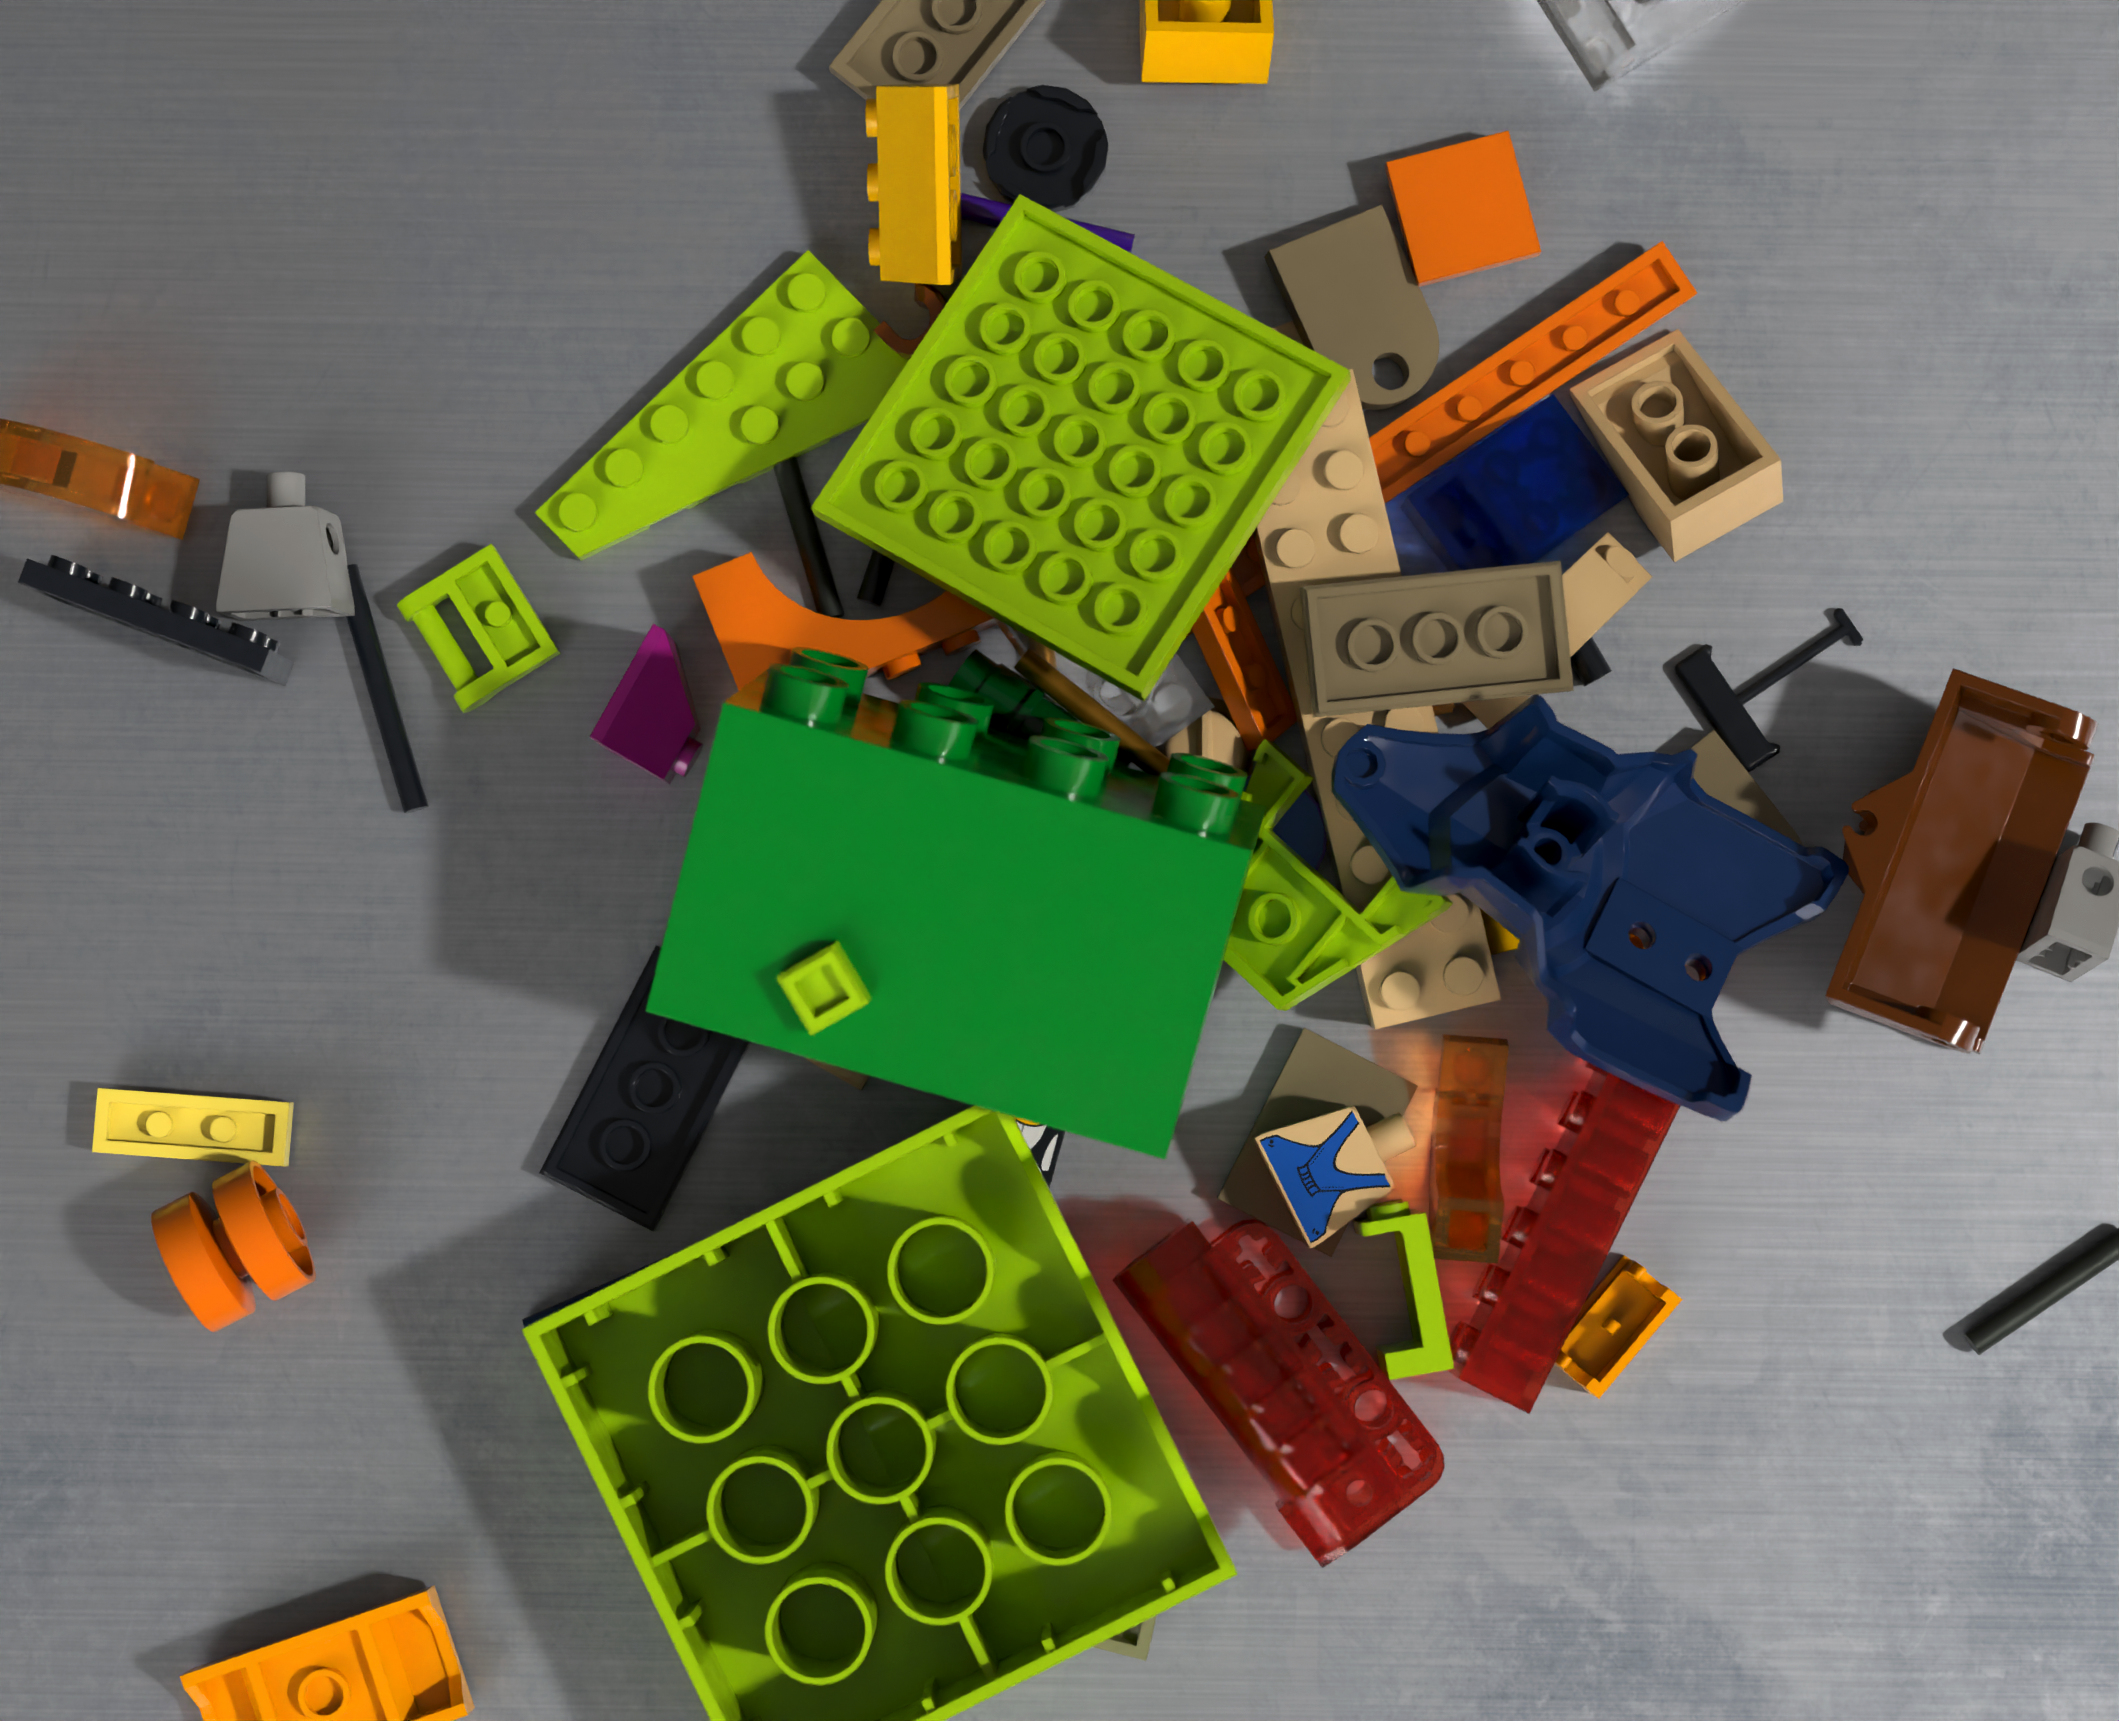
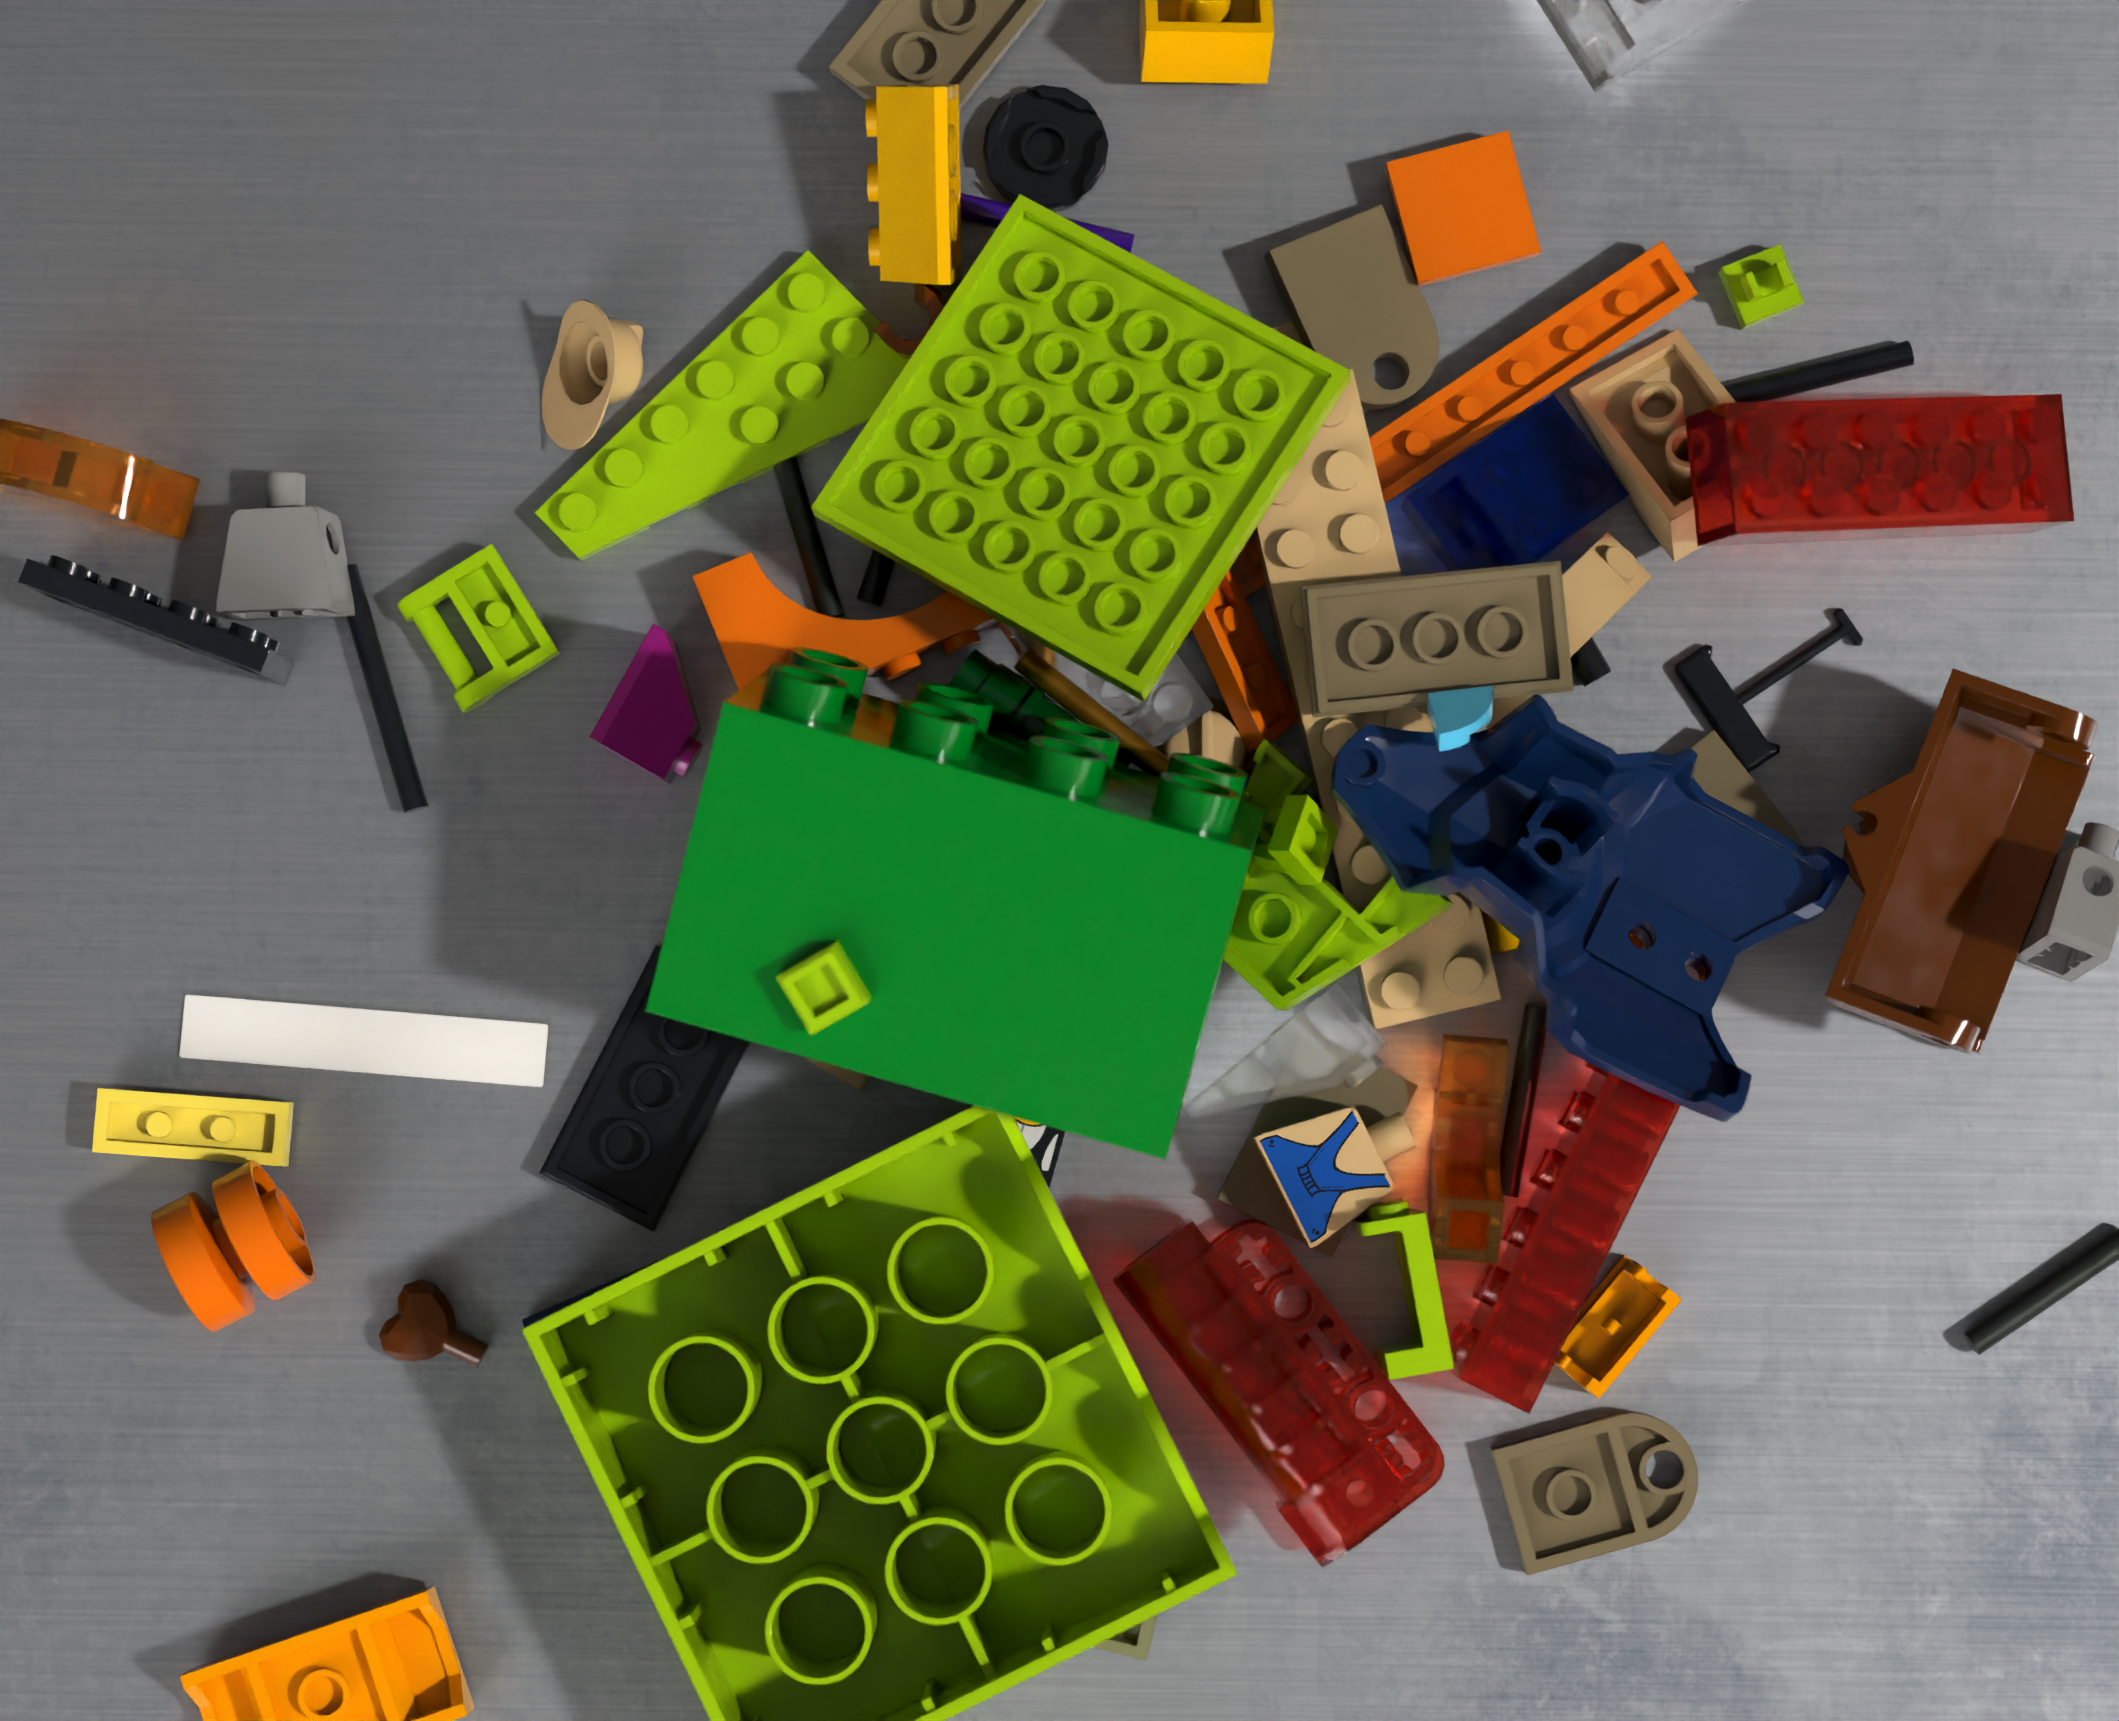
(363, 1040): none -> white sticker
(427, 1327): none -> reddish brown rock
(591, 367): none -> tan piece
(1299, 840): none -> lime tile
(1308, 1053): none -> clear slope
(1459, 714): none -> medium azure tile
(1522, 1098): none -> pearl dark grey bar
(1589, 1490): none -> dark tan tile
(1761, 286): none -> lime tile
(1823, 373): none -> black bar
(1878, 469): none -> clear red brick

